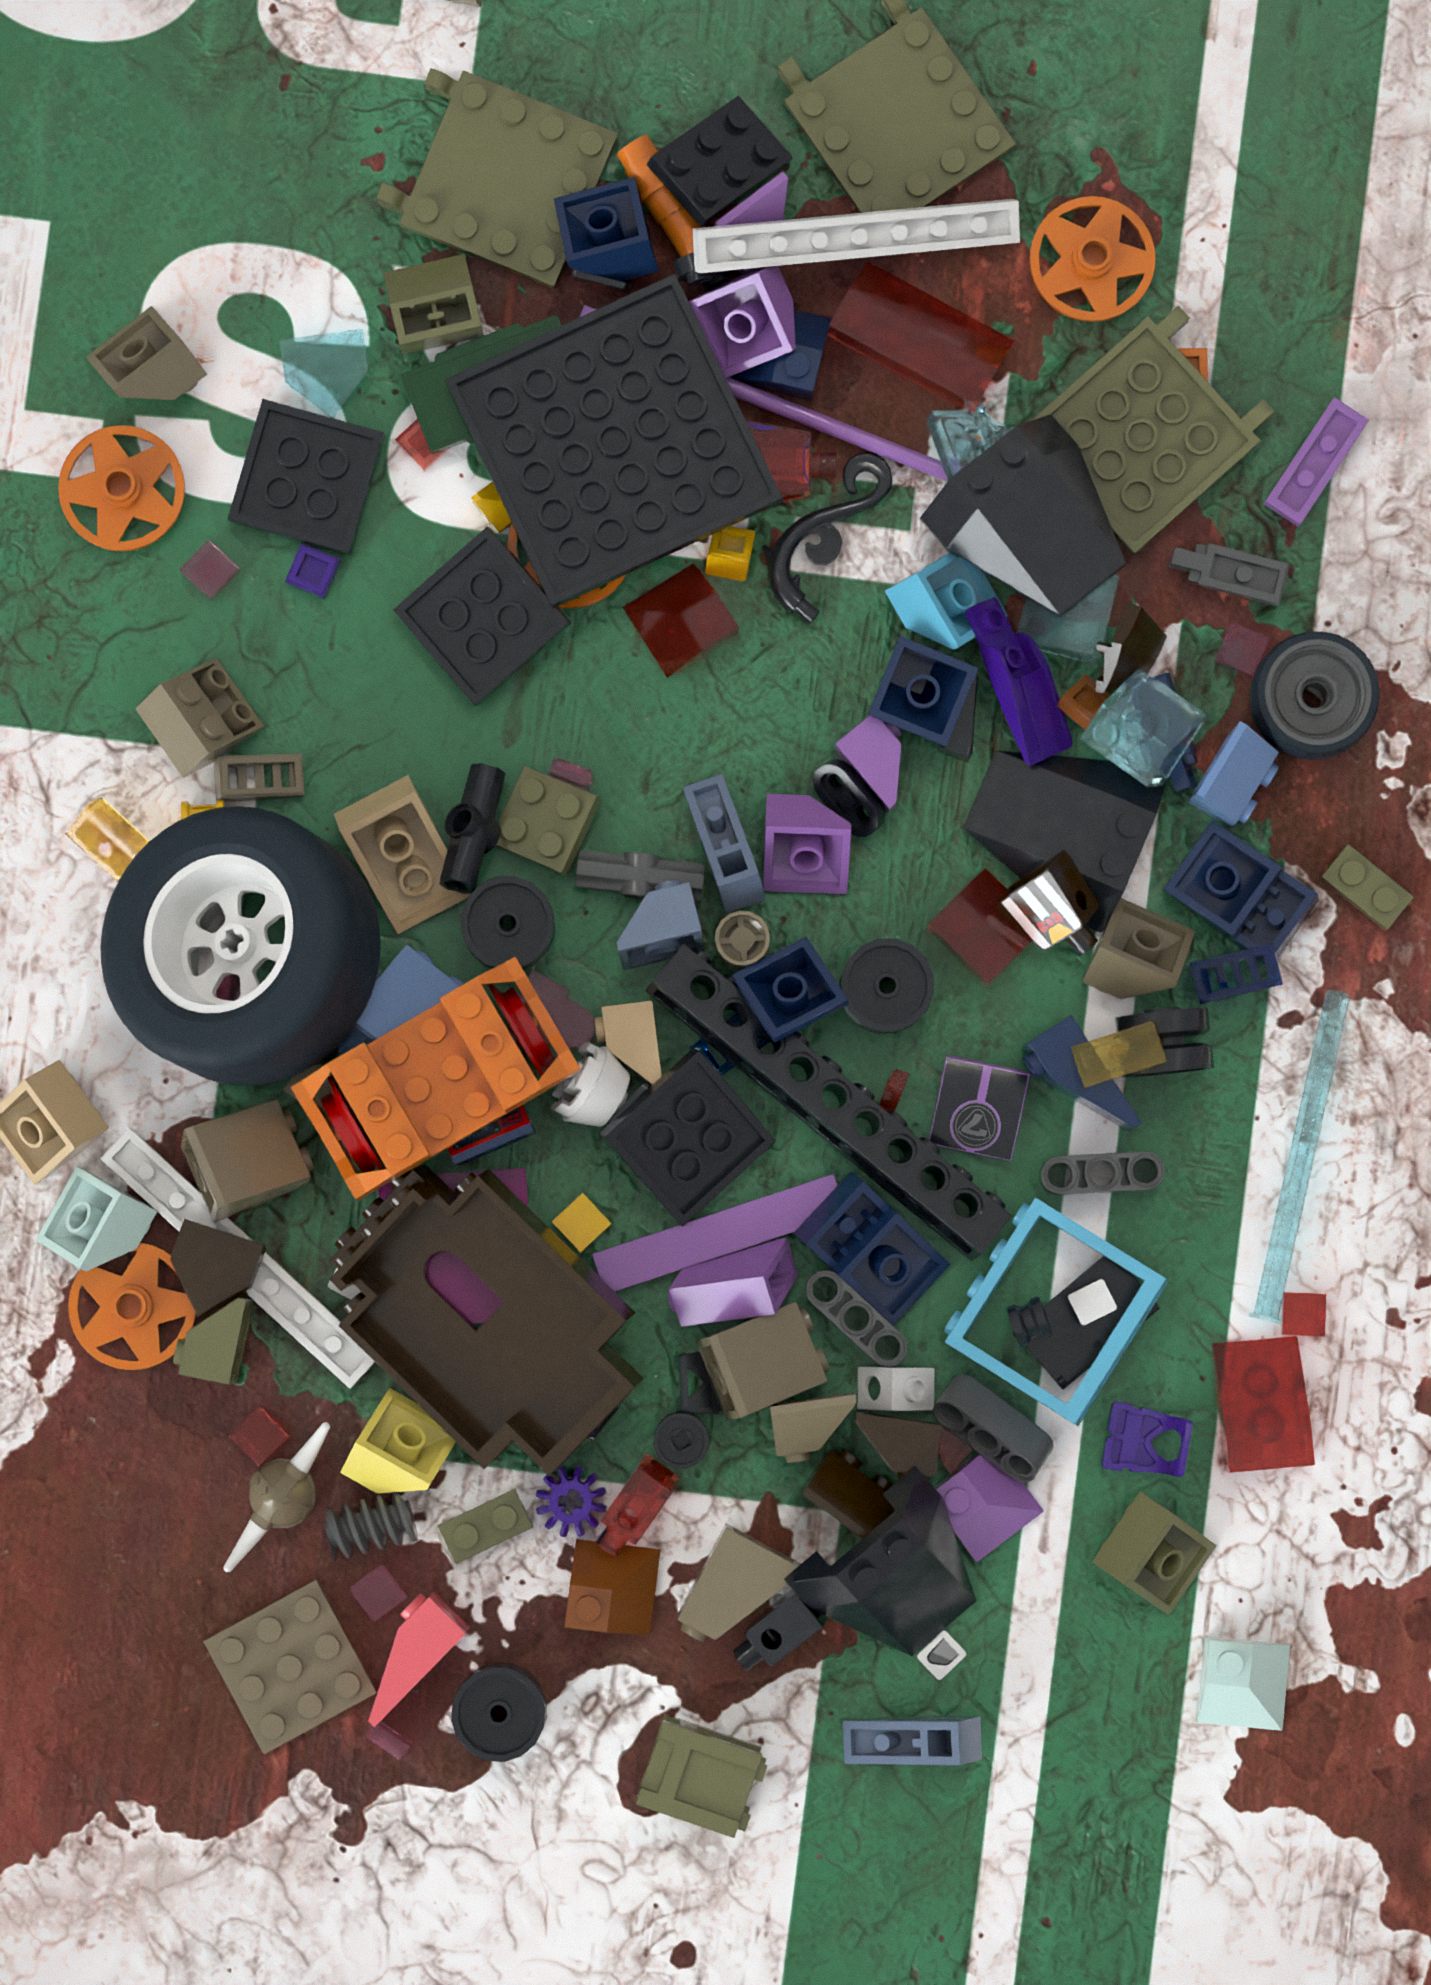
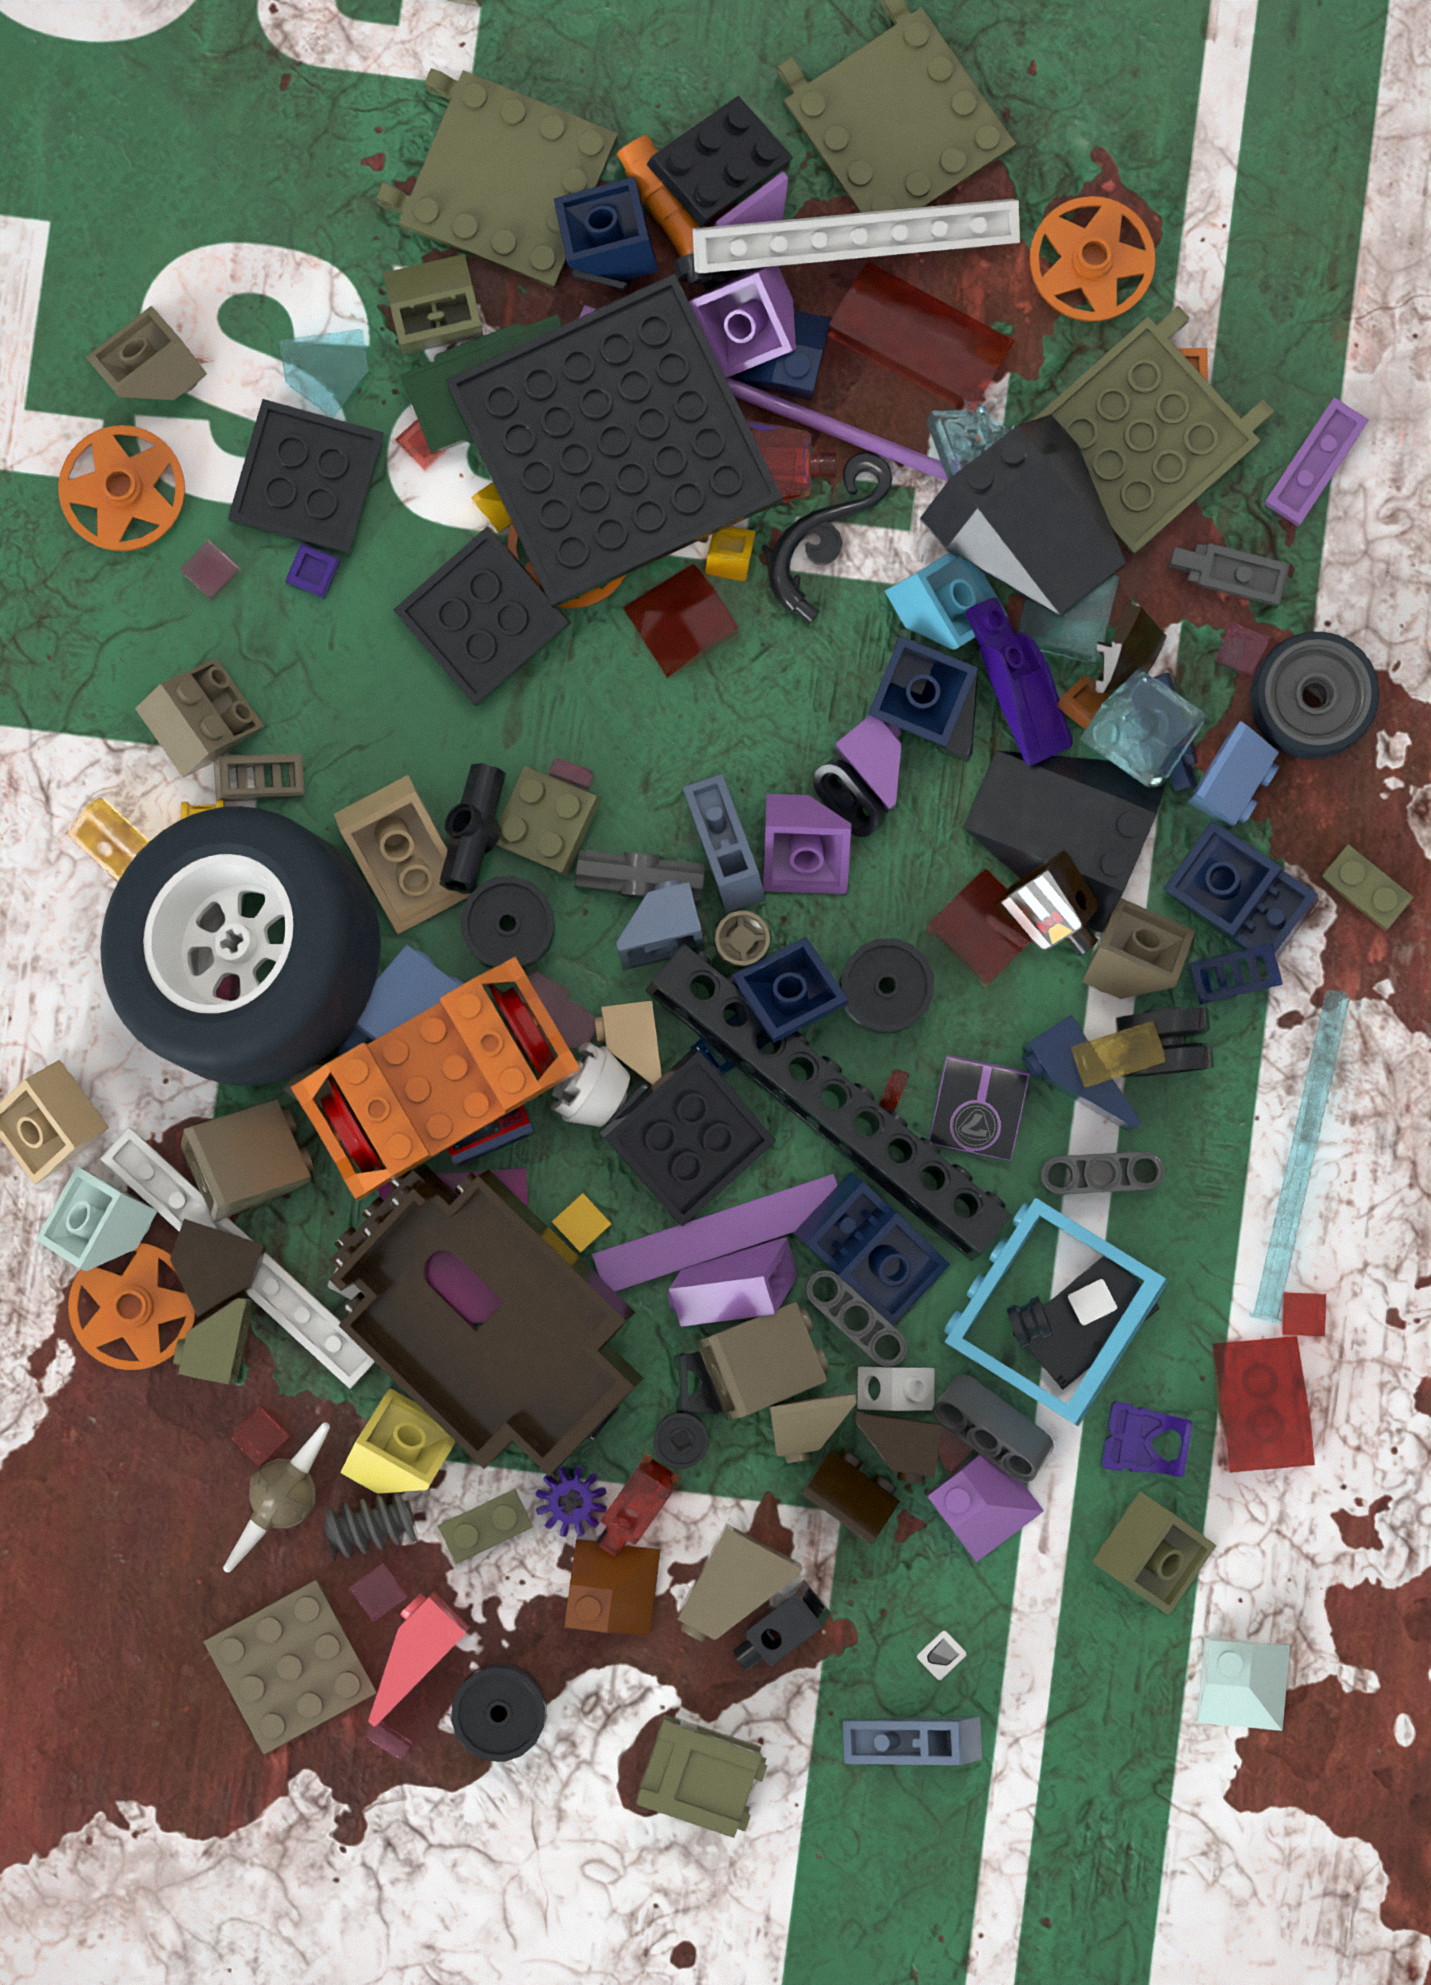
(900, 1578): black wedge -> none

